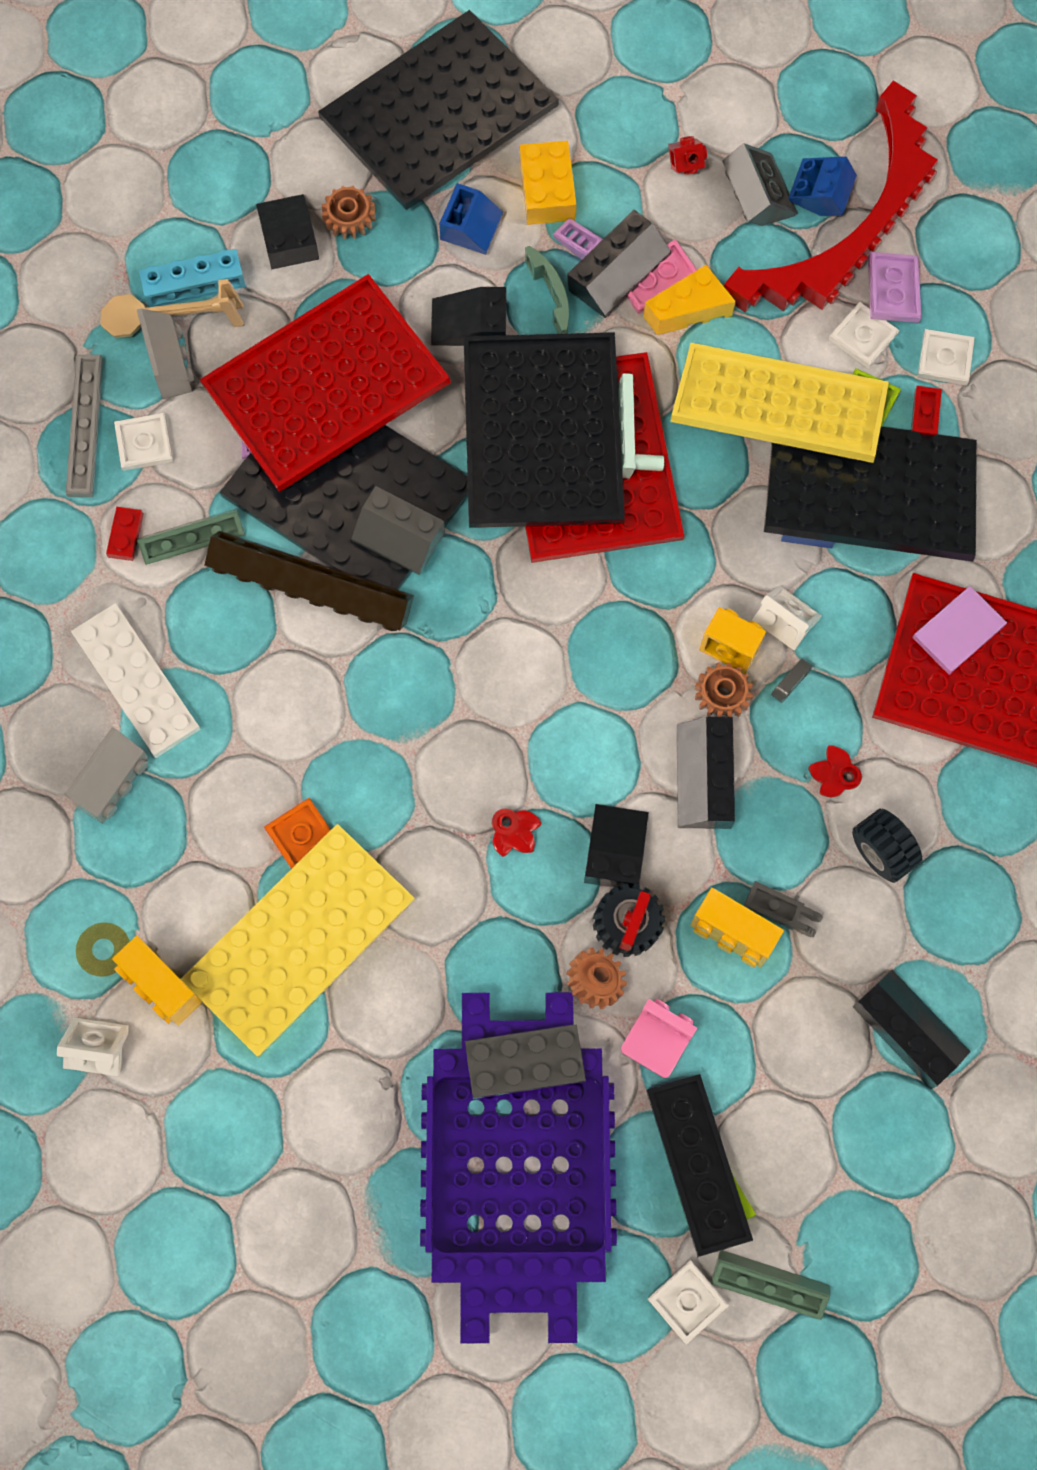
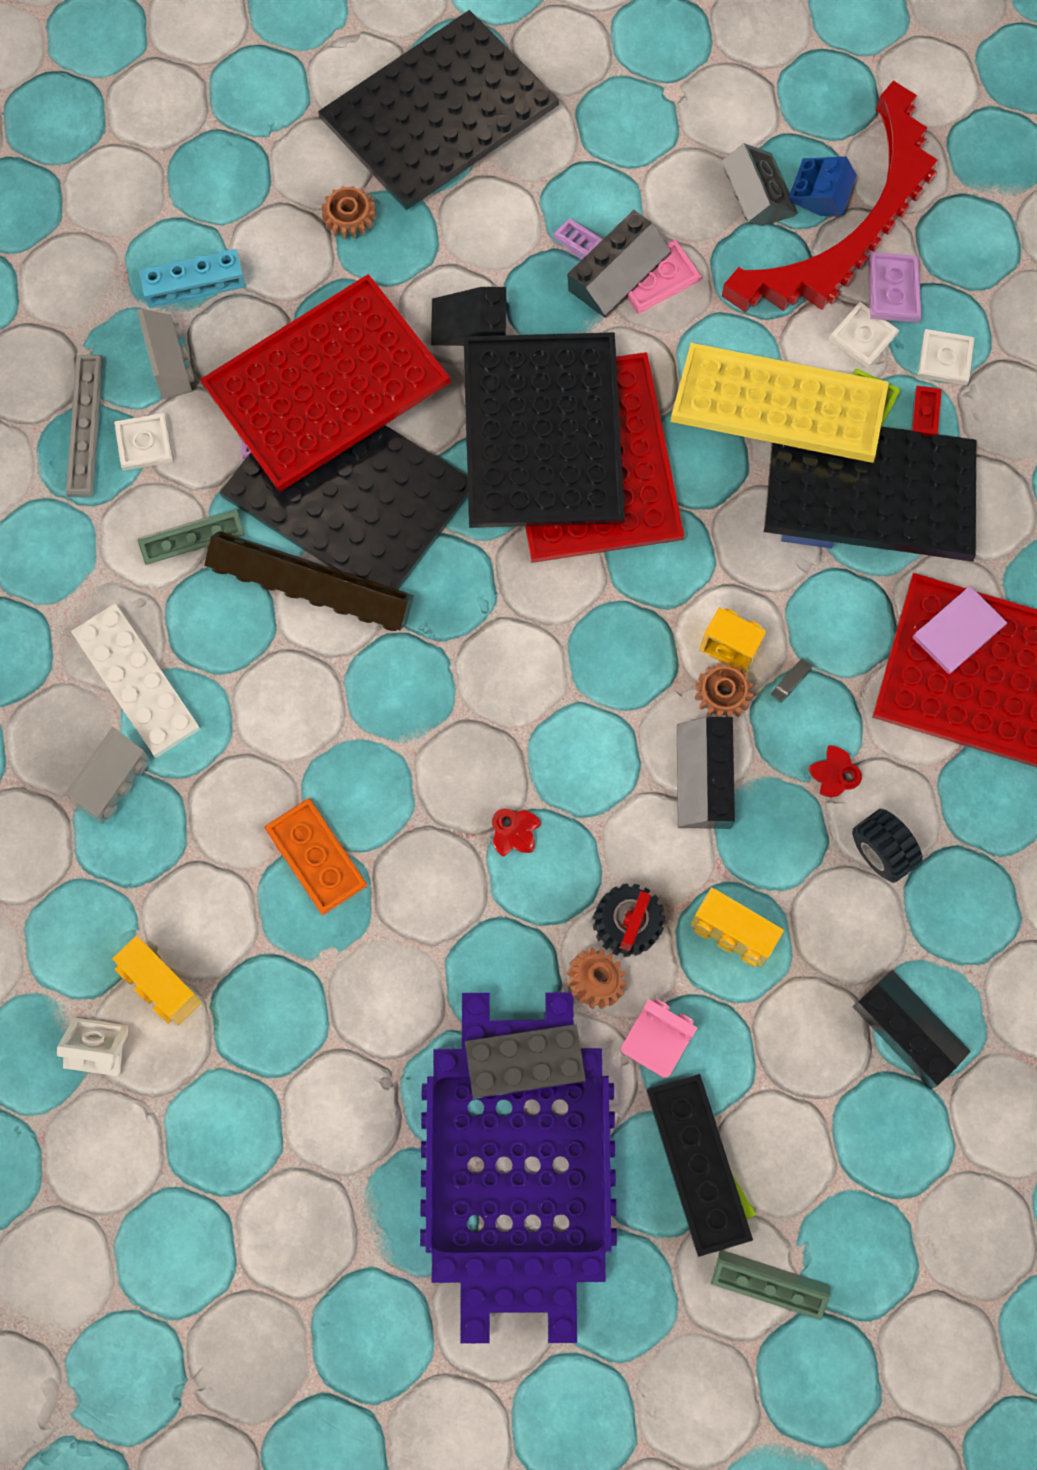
(89, 937): piece -> none
(121, 317): tan piece -> none
(124, 533): red plate -> none
(287, 231): black slope -> none
(297, 940): light yellow plate -> none
(398, 530): dark grey slope -> none
(470, 219): blue slope -> none
(541, 268): sand green slope -> none
(547, 182): yellow brick -> none
(616, 846): black slope -> none
(630, 460): light aqua piece -> none
(687, 155): red brick -> none
(687, 1302): white tile -> none
(688, 302): yellow wedge -> none
(780, 909): dark grey hinge -> none
(786, 617): white bracket -> none

